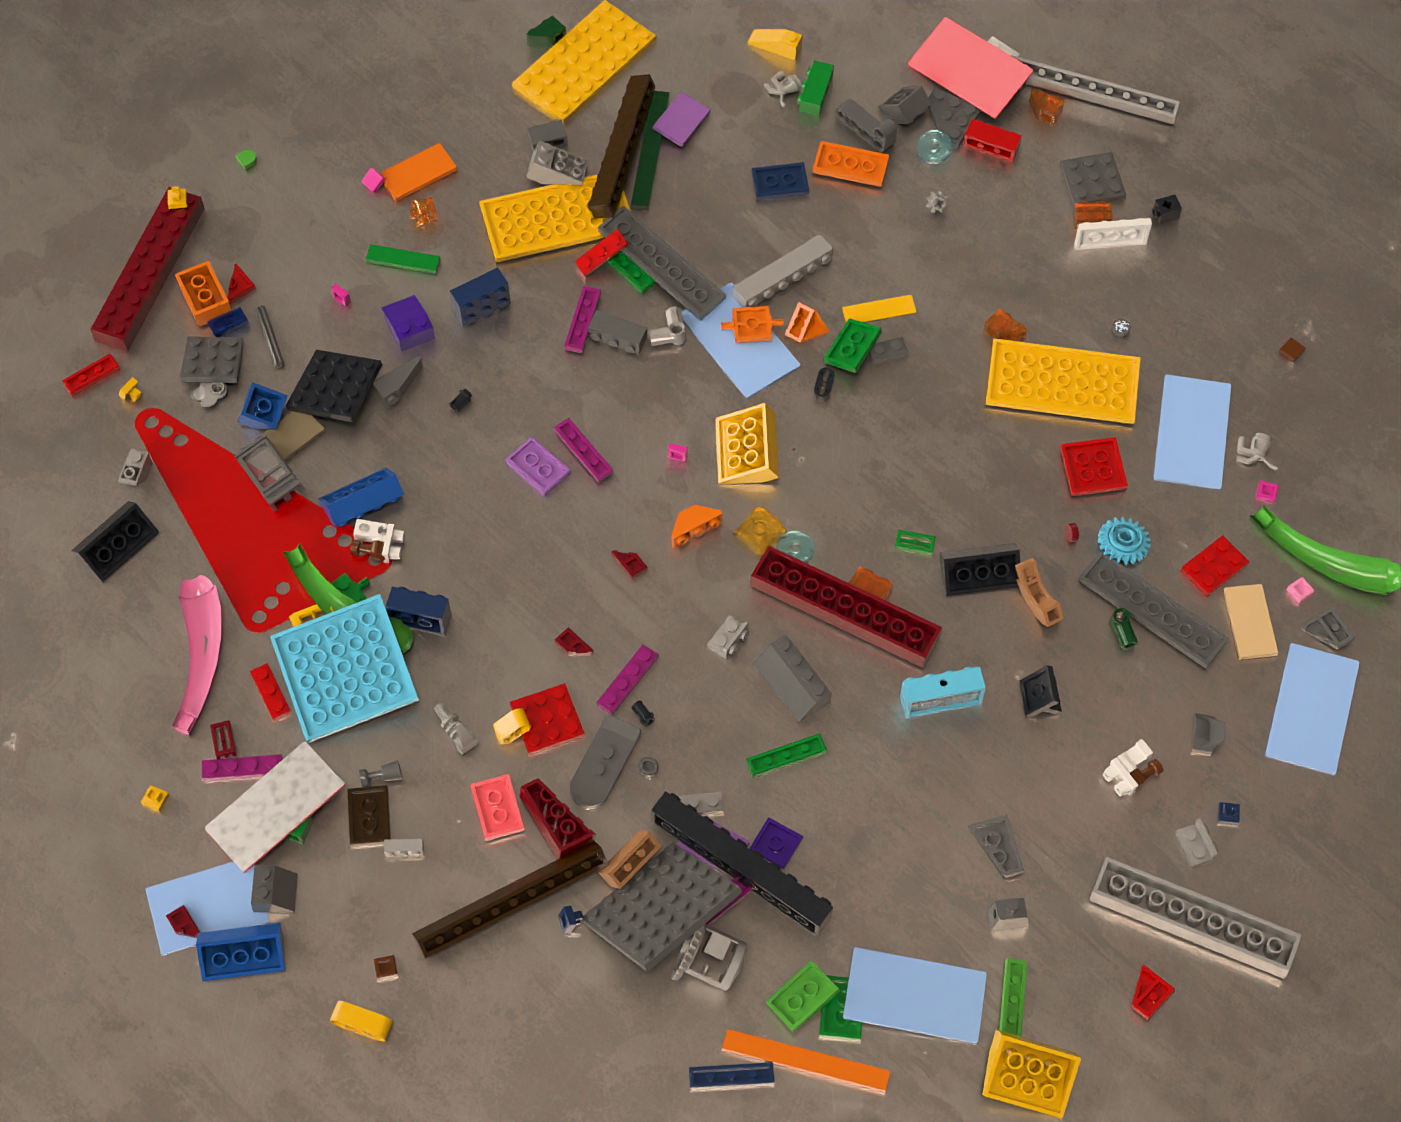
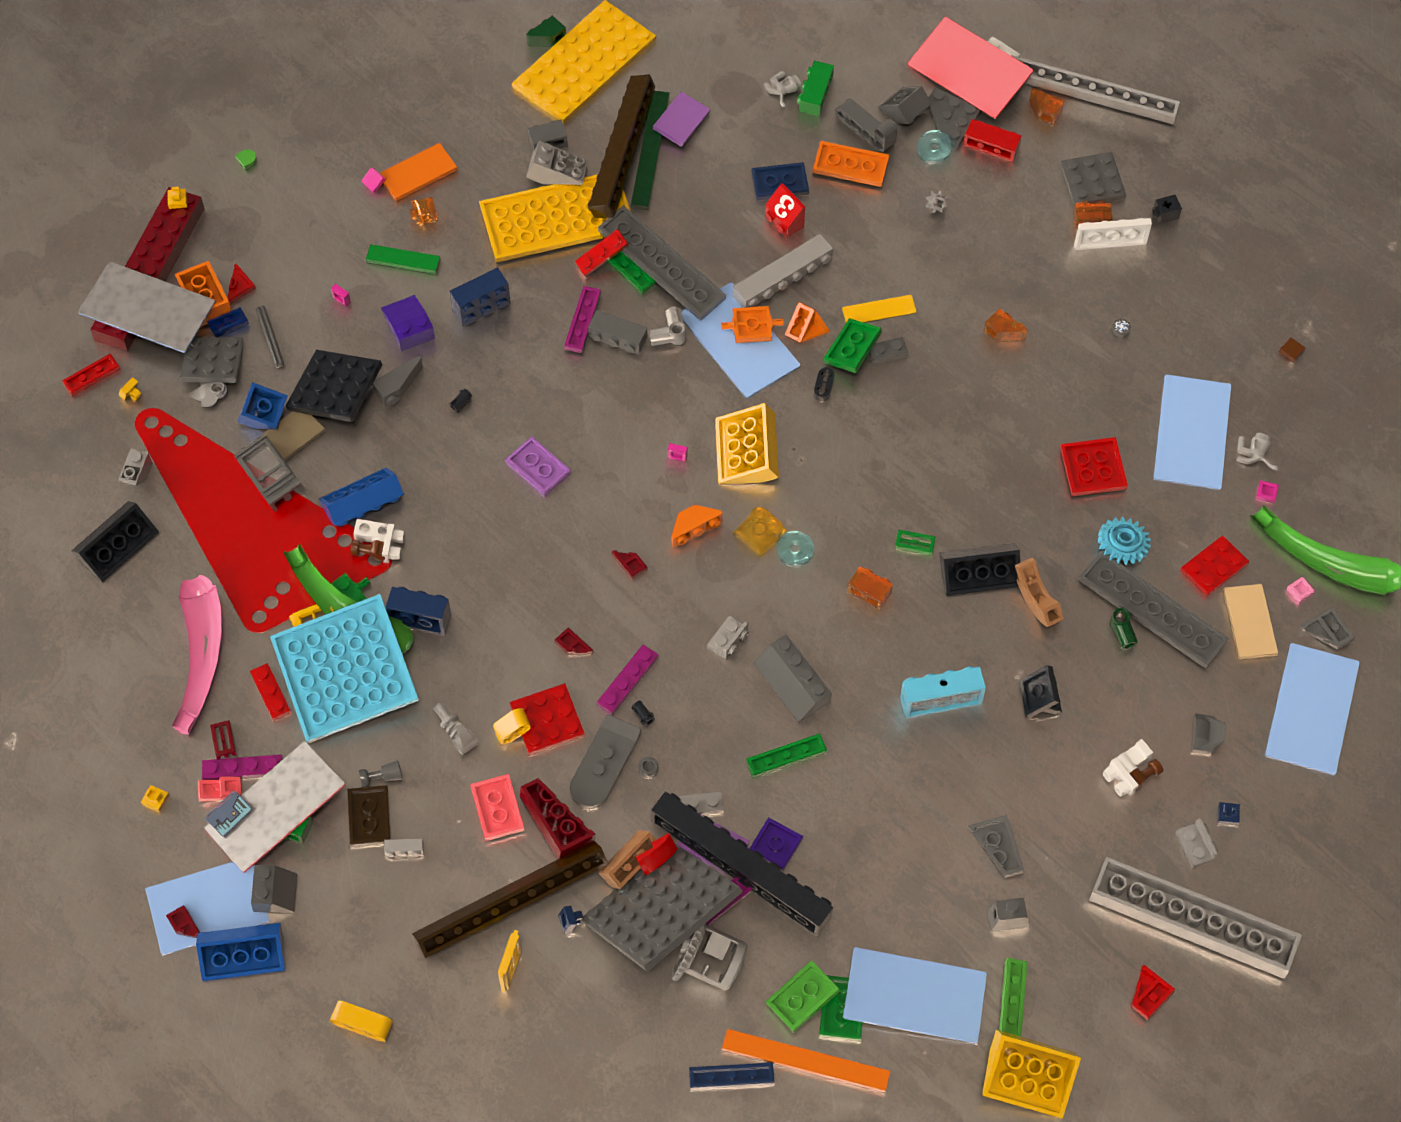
(146, 307): none -> flat silver piece
(218, 789): none -> coral slope
(228, 813): none -> panel
(385, 967): reddish brown tile -> none
(510, 961): none -> yellow piece
(583, 450): magenta plate -> none
(653, 858): none -> red slope
(777, 41): yellow slope -> none
(785, 211): none -> red slope
(846, 606): dark red brick -> none
(1063, 381): yellow plate -> none
(1072, 532): dark red tile -> none

